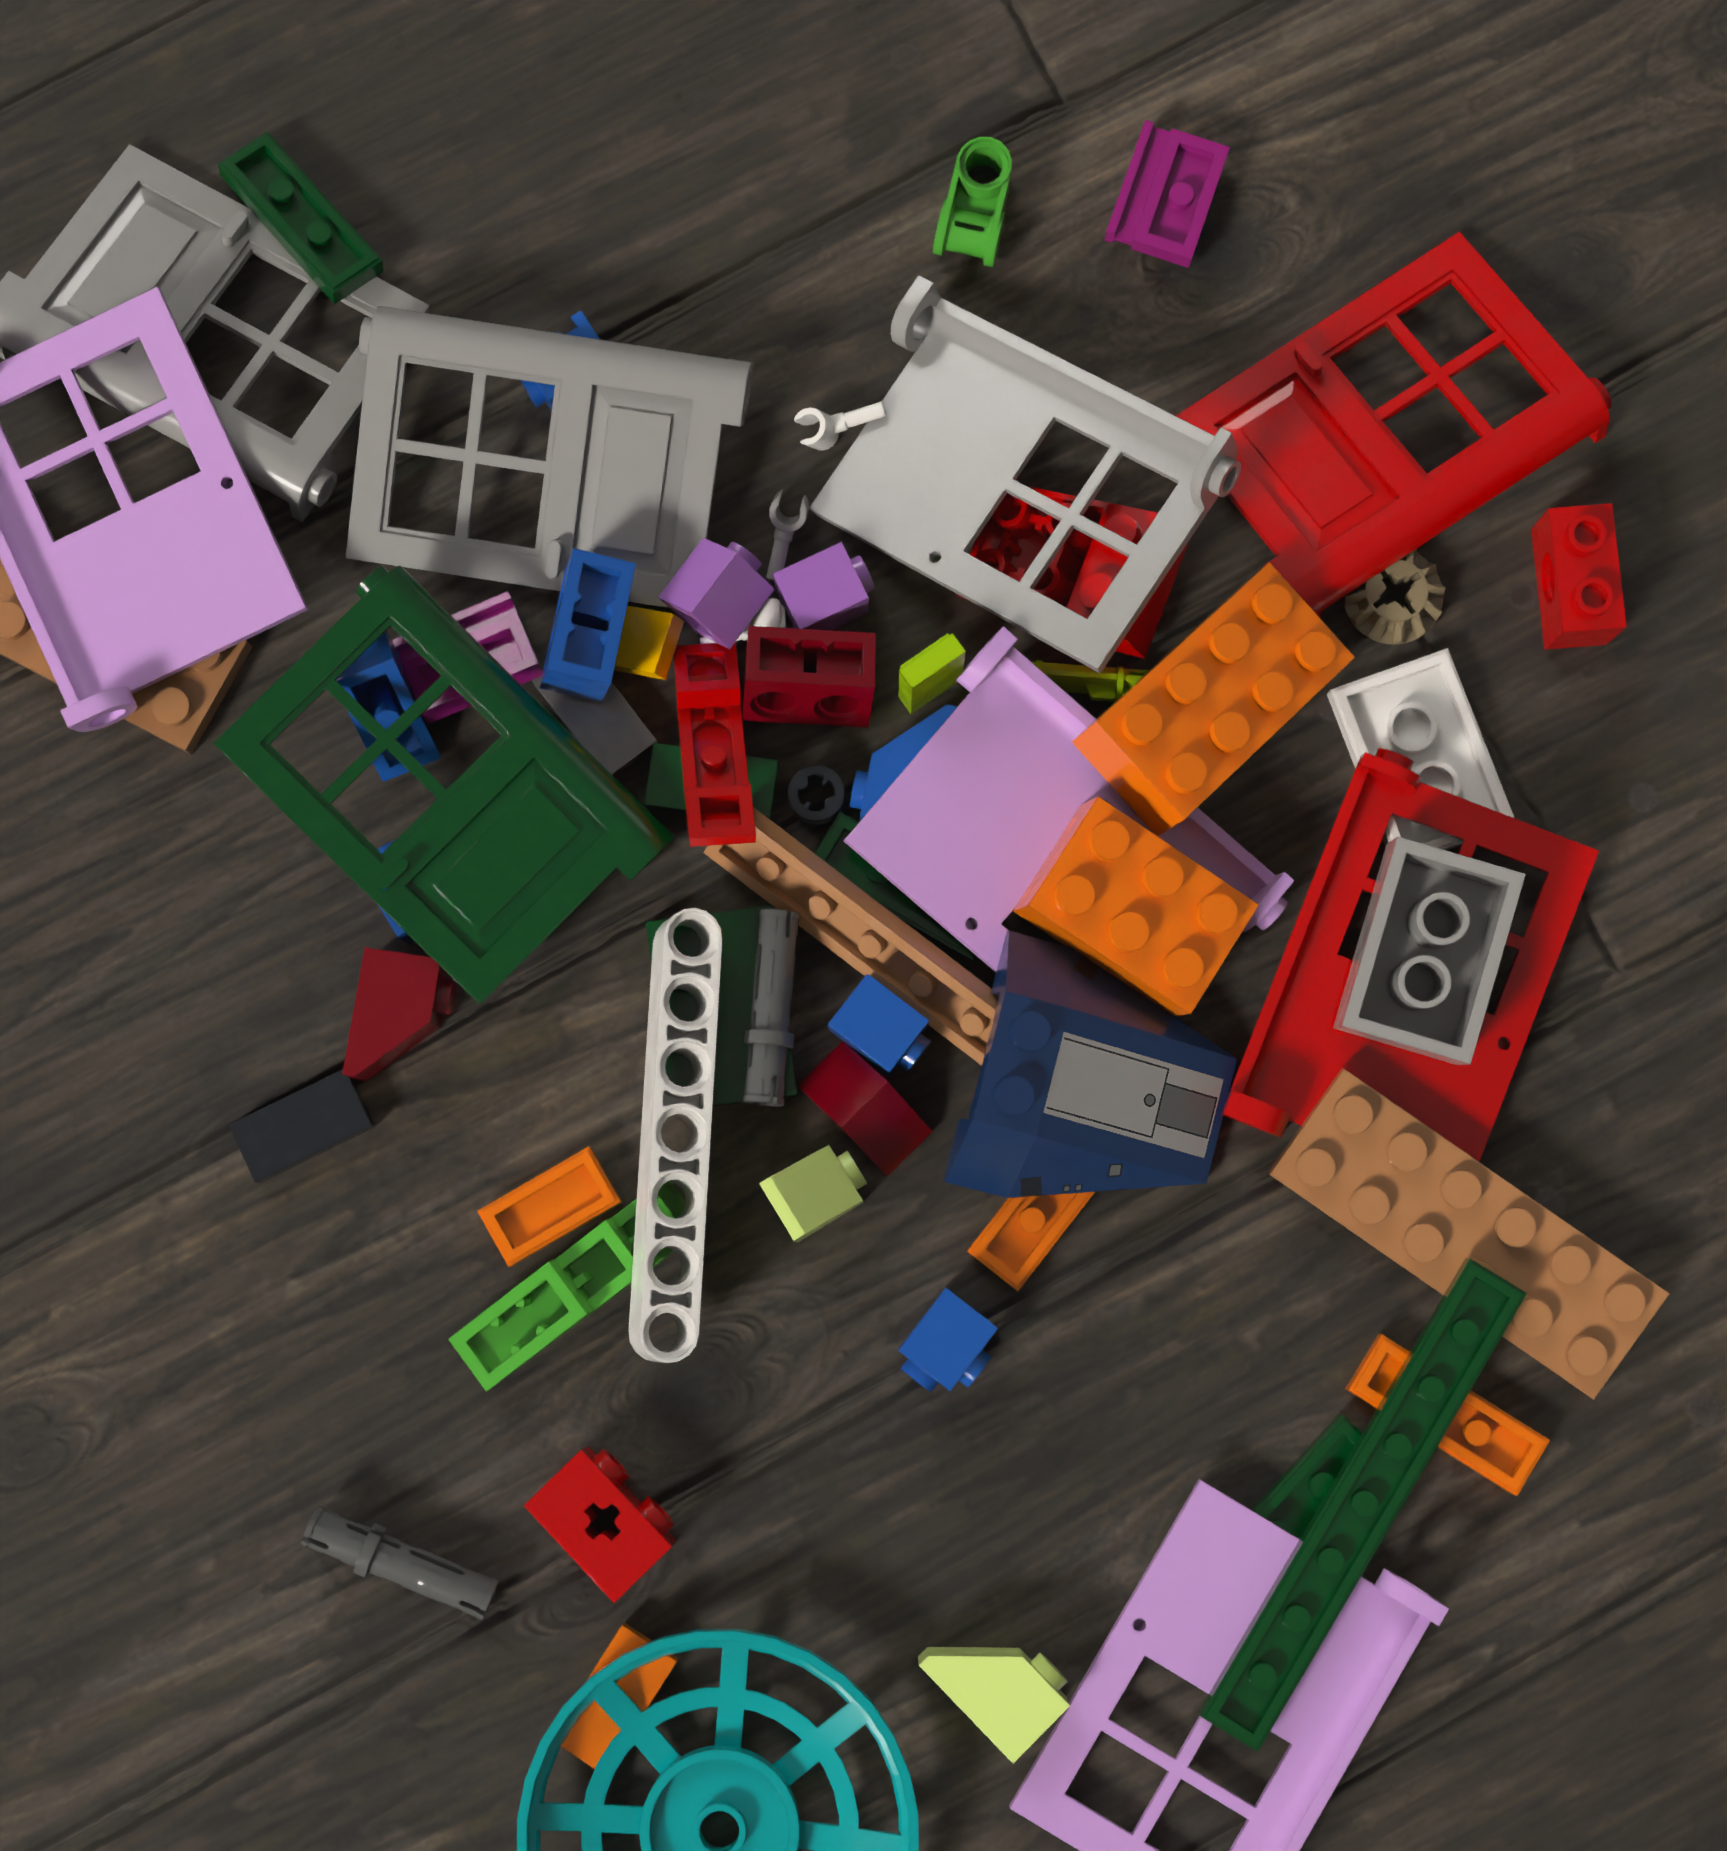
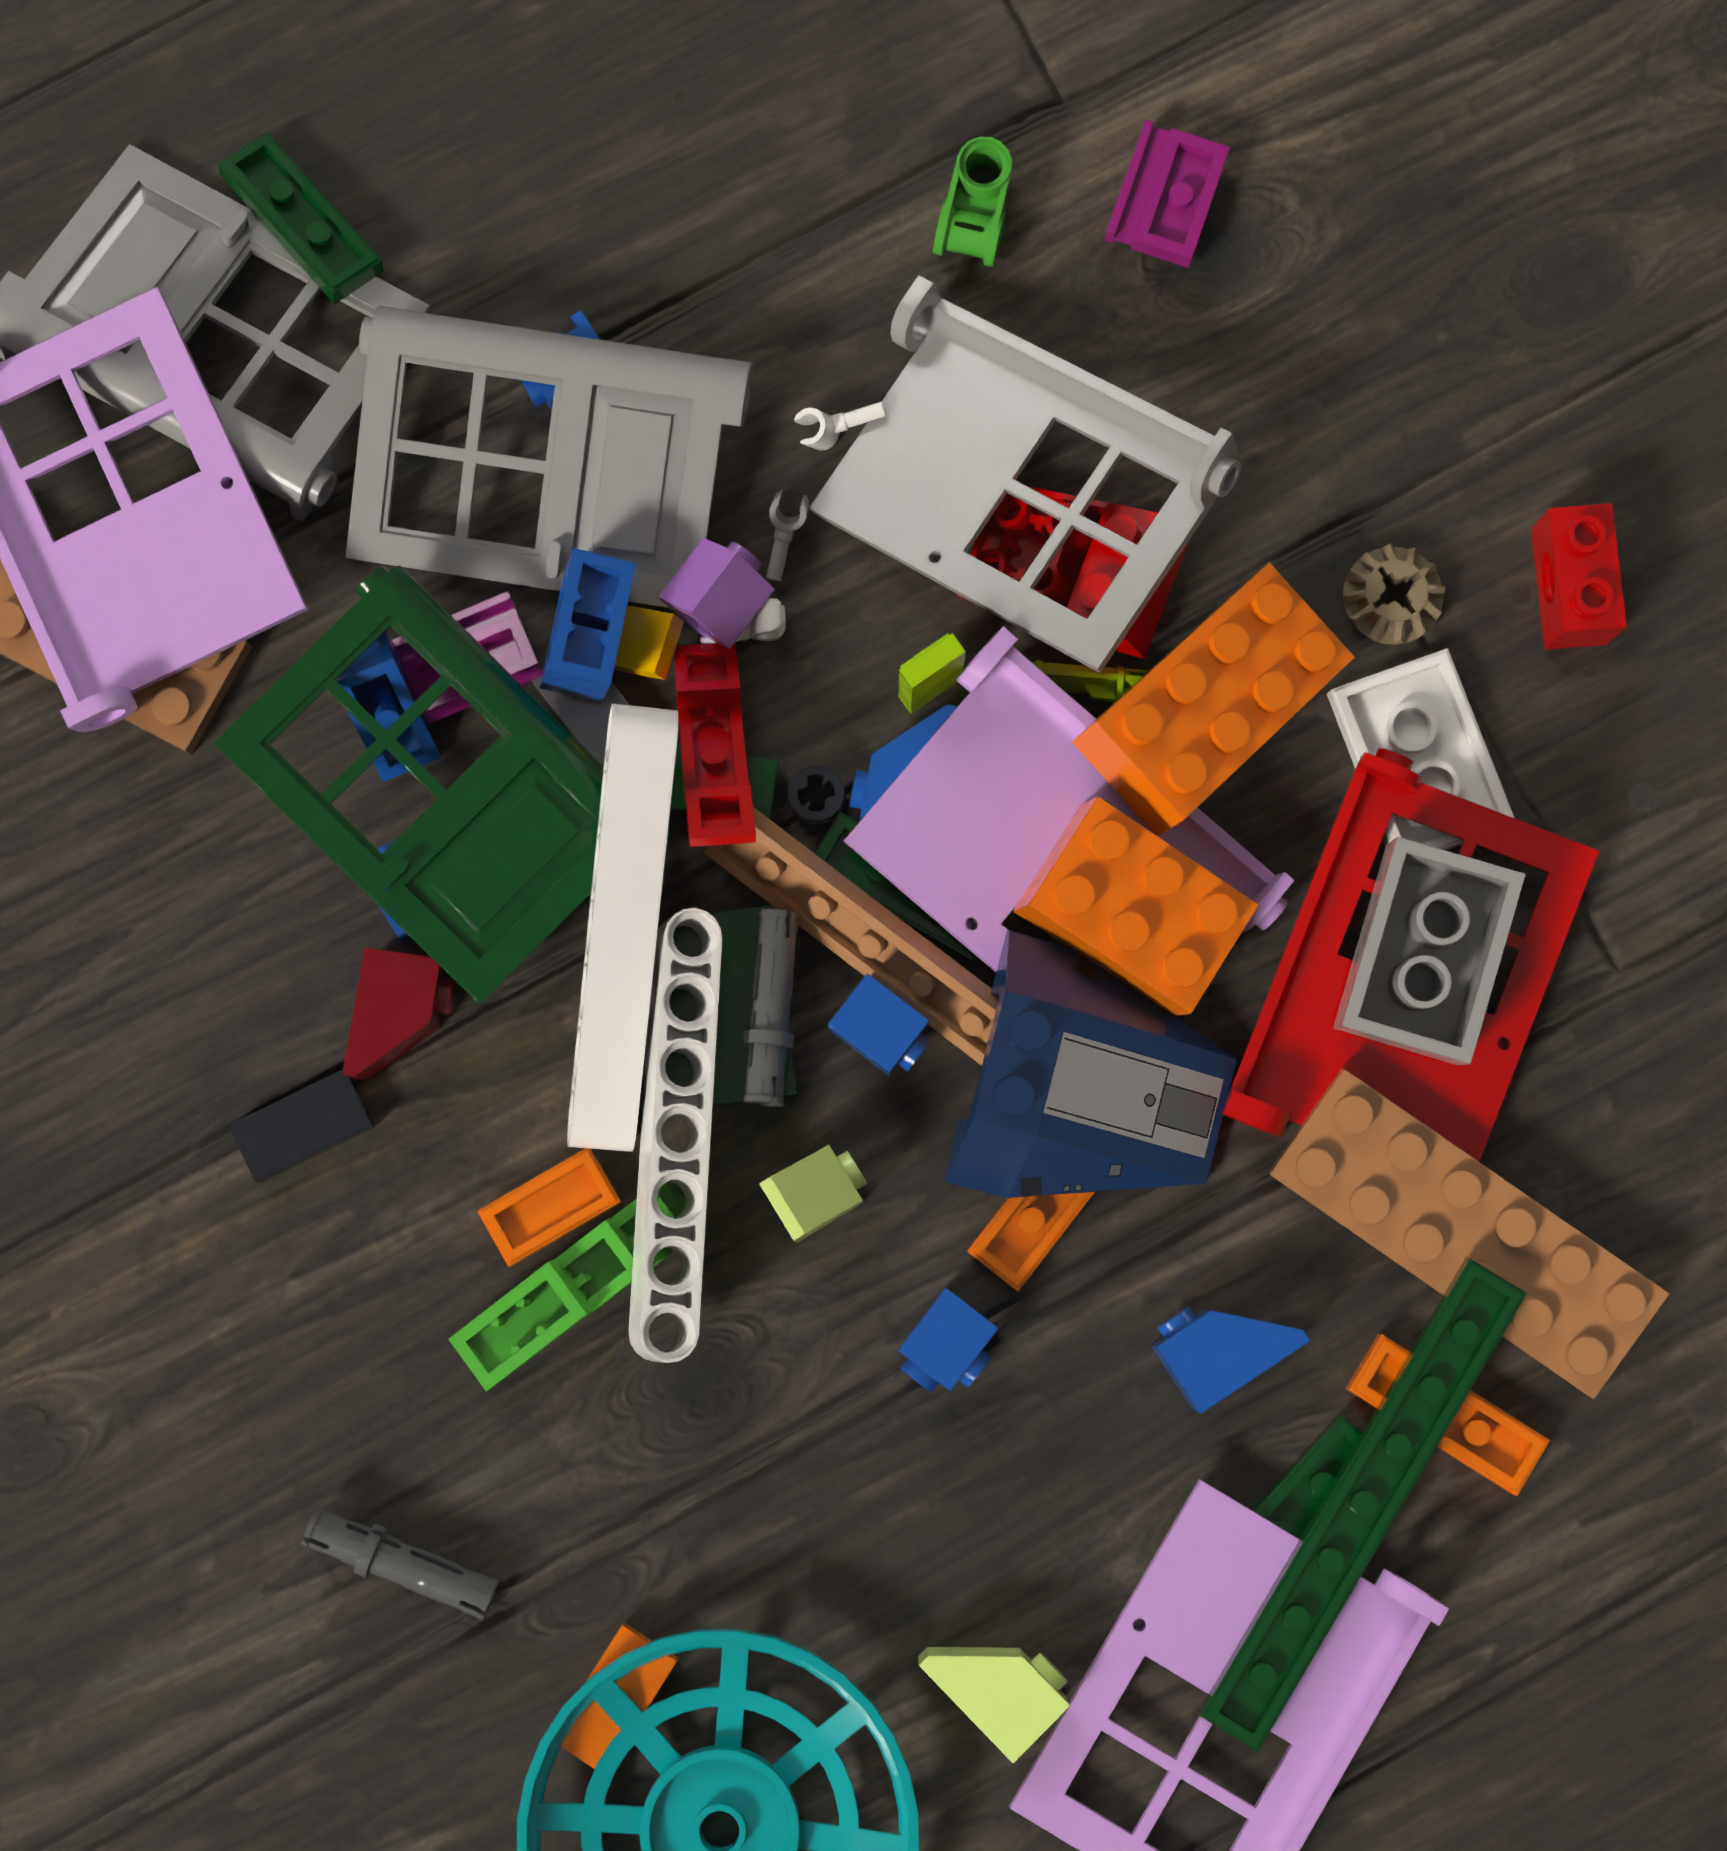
(567, 1515): red brick -> none
(622, 927): none -> white beam
(809, 676): dark red brick -> none
(825, 589): medium lavender brick -> none
(865, 1108): dark red slope -> none
(1220, 1352): none -> blue slope
(1329, 475): red door -> none

